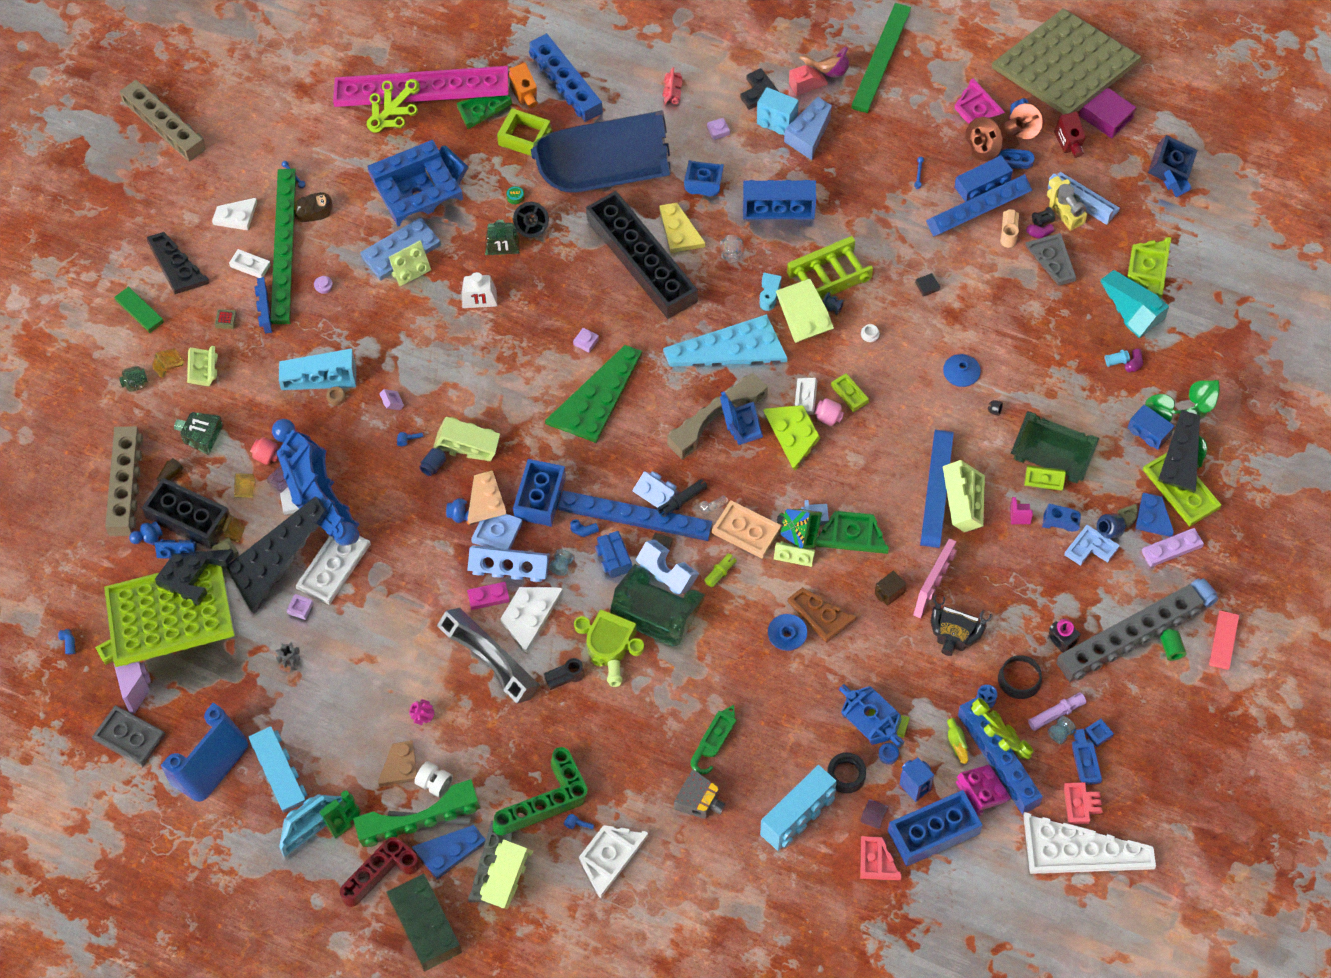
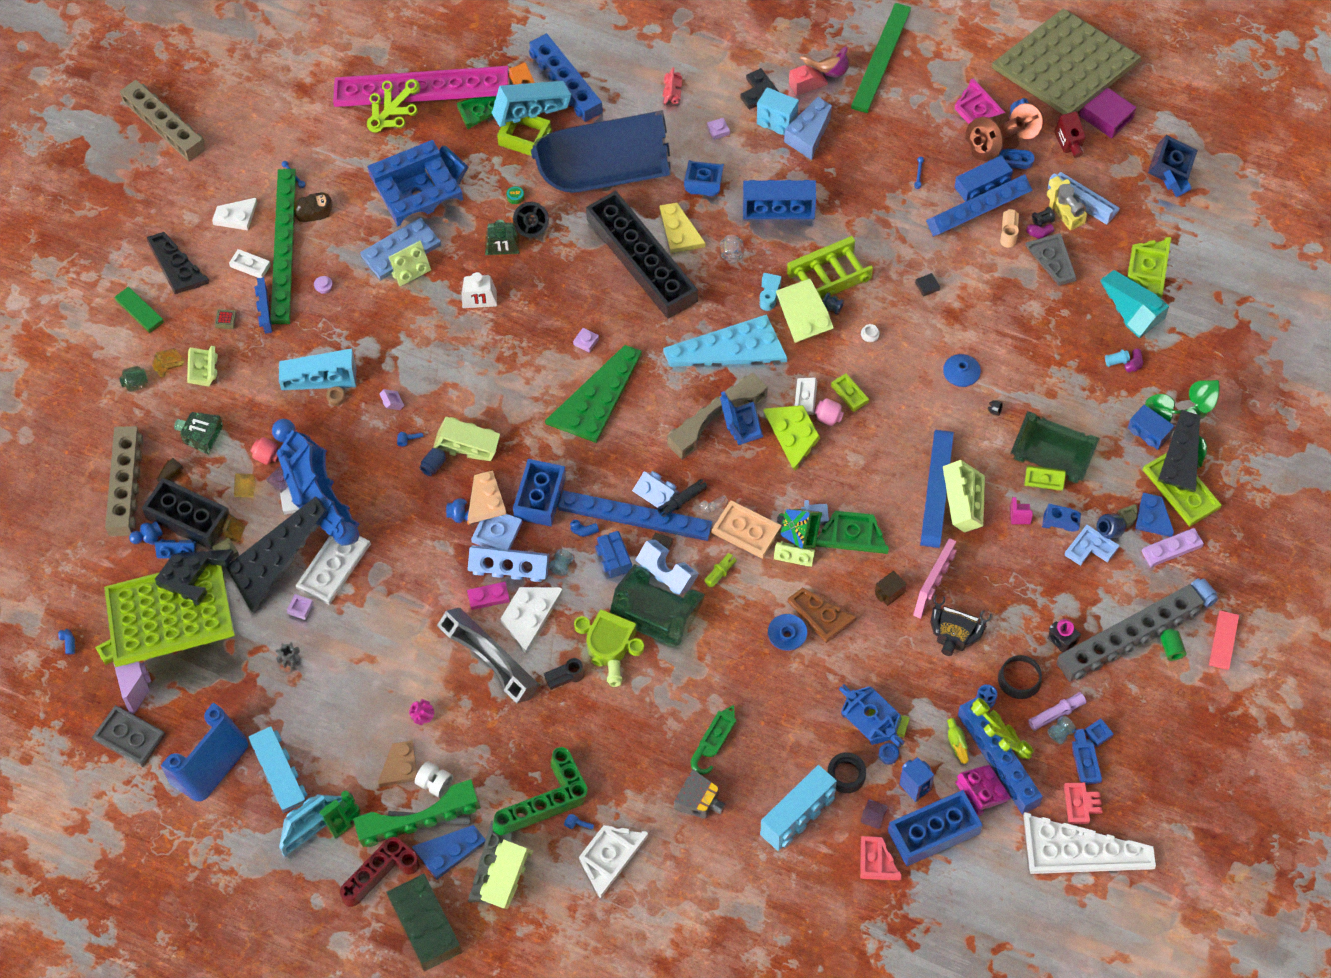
(529, 100): none -> medium azure wedge

